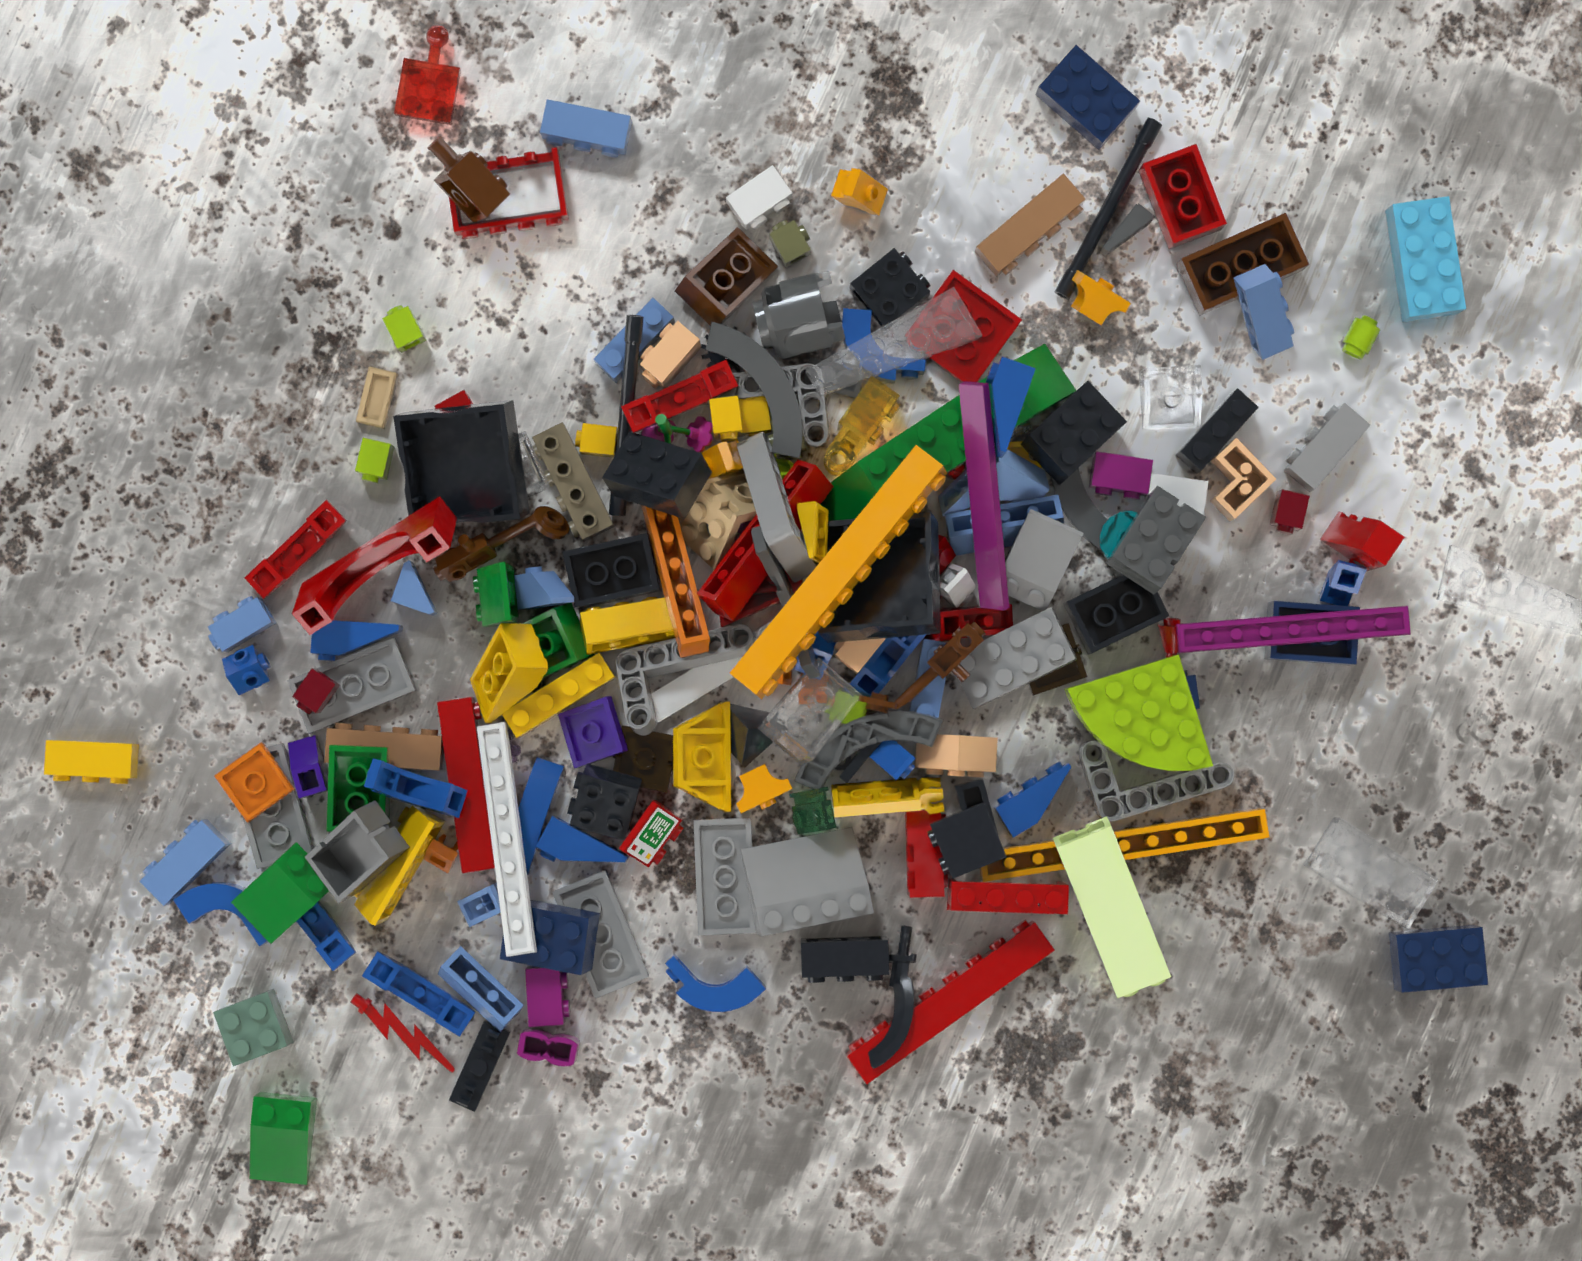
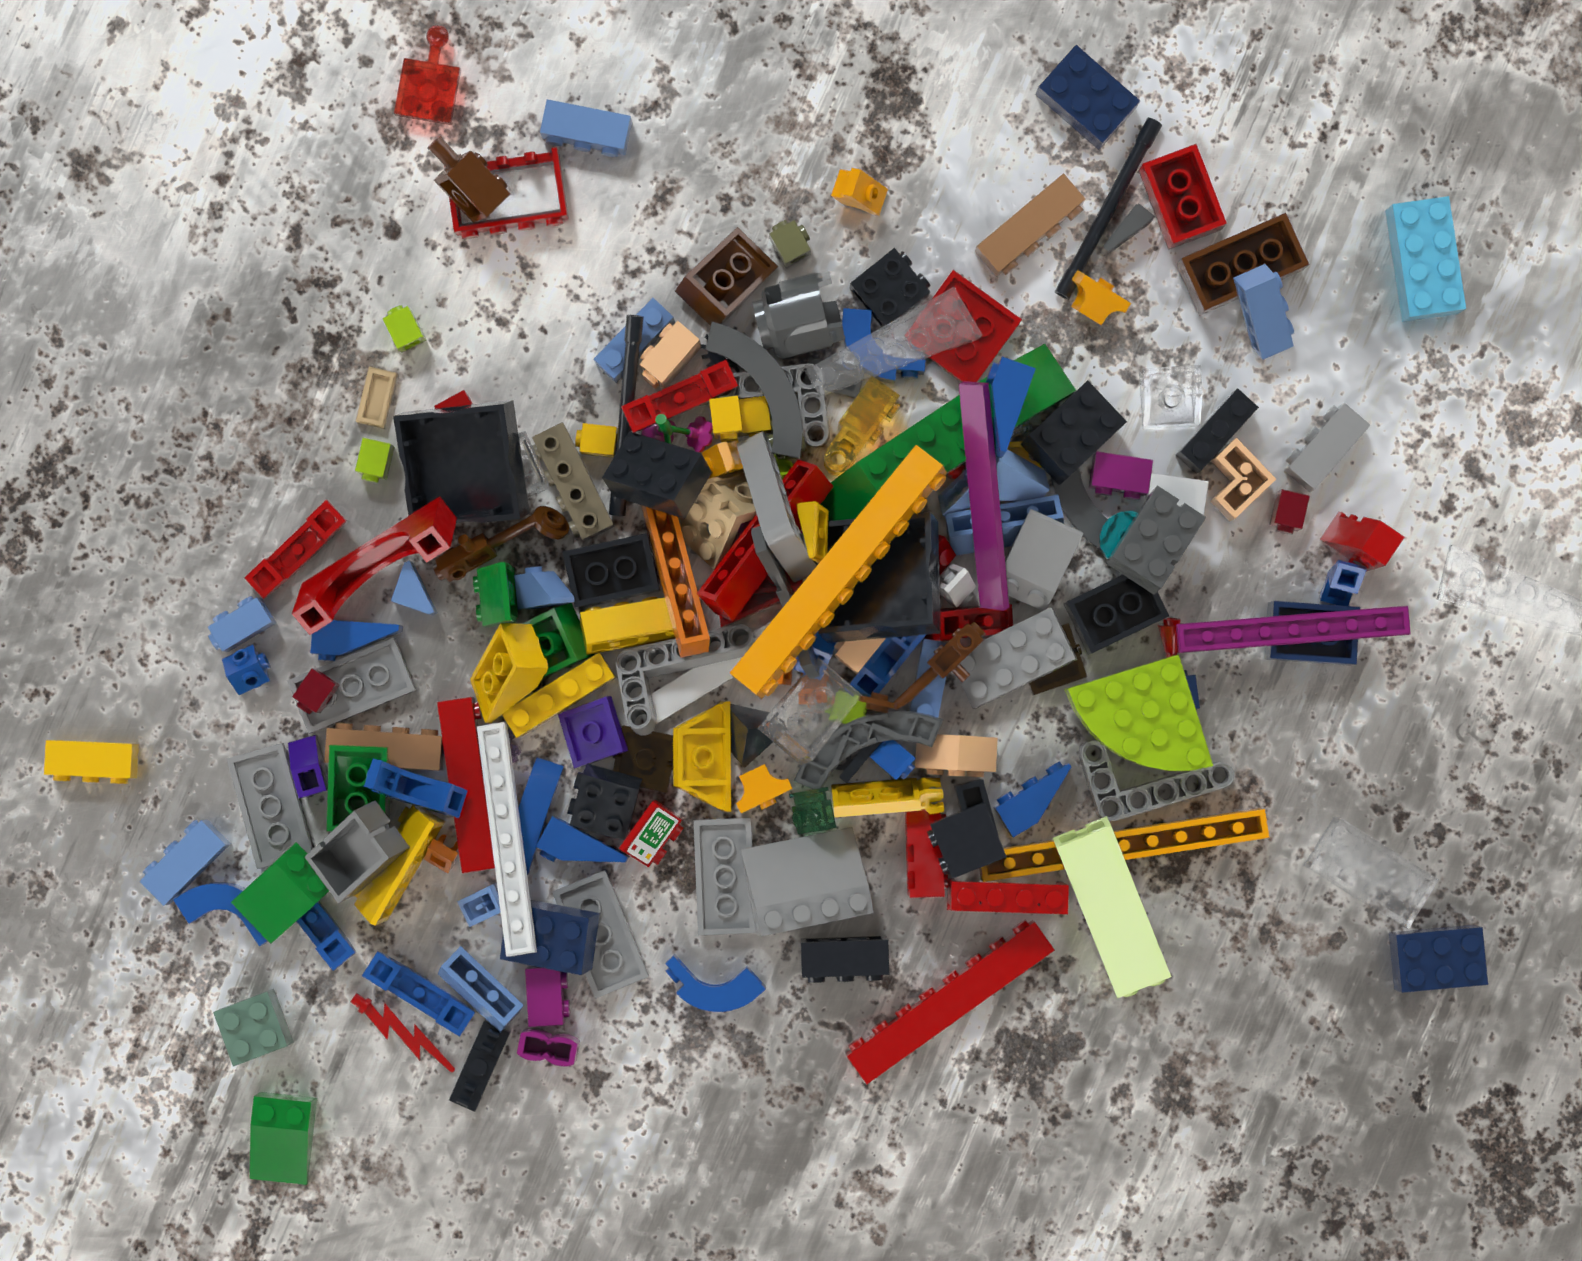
(255, 782): orange tile -> none
(759, 198): white piece -> none
(903, 1002): black sword -> none
(1360, 337): lime brick -> none

